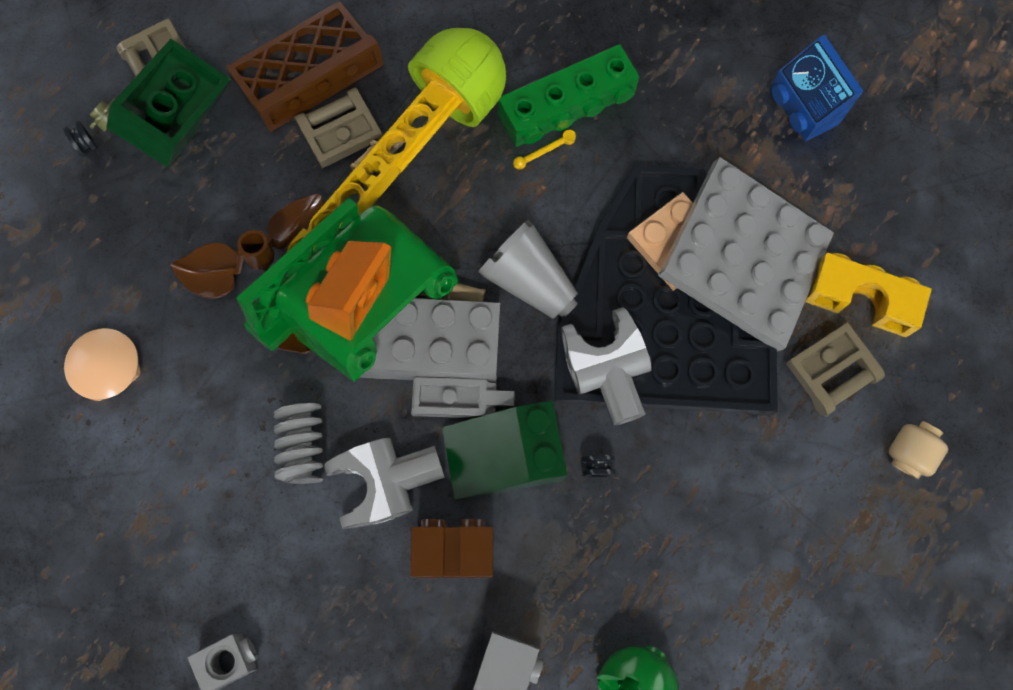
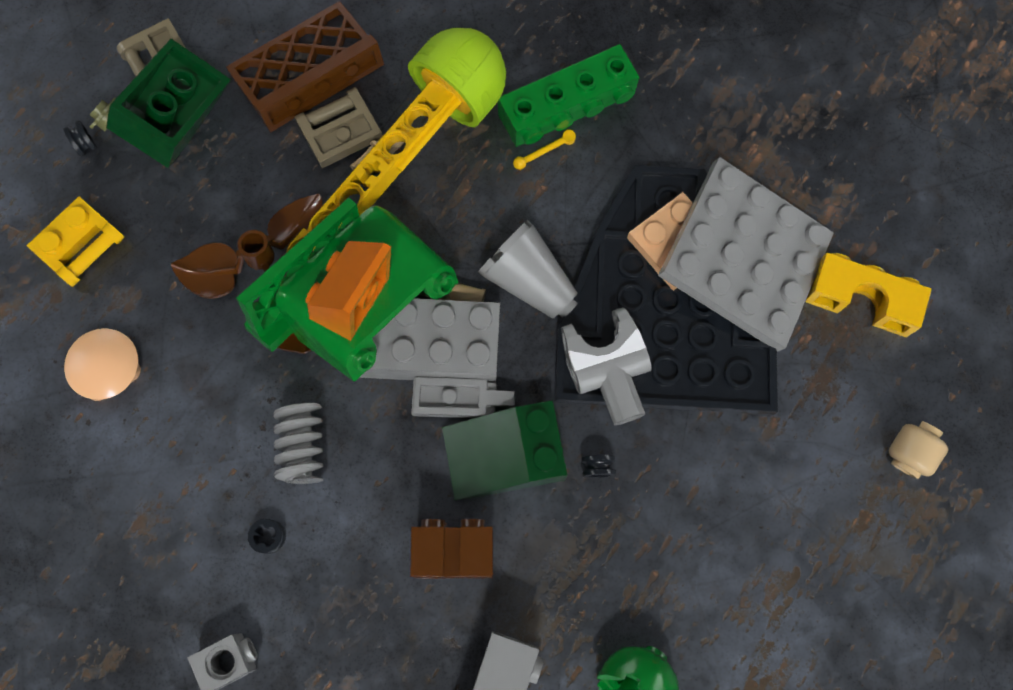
(68, 235): none -> yellow plate
(265, 548): none -> black bush
(386, 479): light grey connector -> none
(815, 89): slope -> none
(827, 359): dark tan plate -> none

